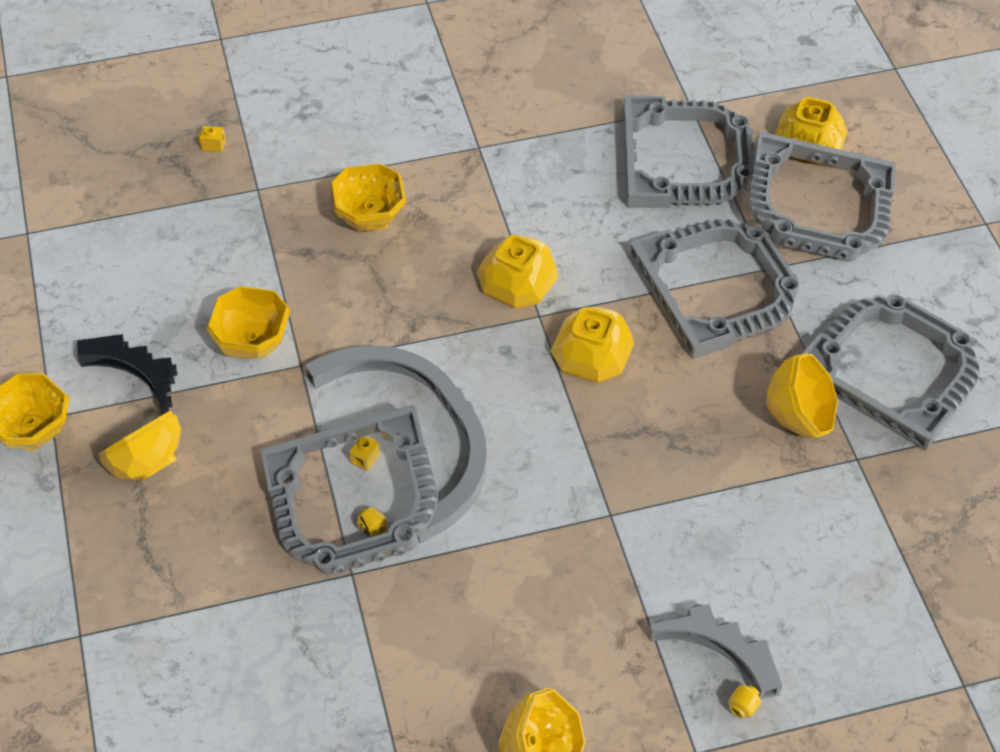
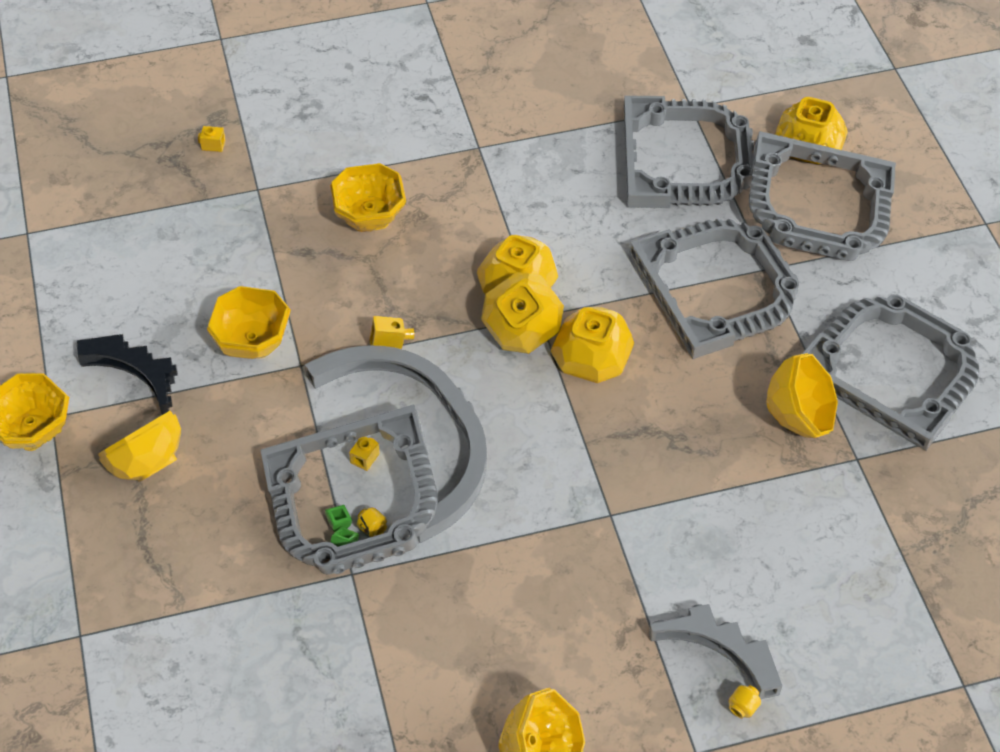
(338, 517): none -> bright green brick
(344, 536): none -> bright green brick
(389, 332): none -> yellow torso
(523, 328): none -> yellow rock

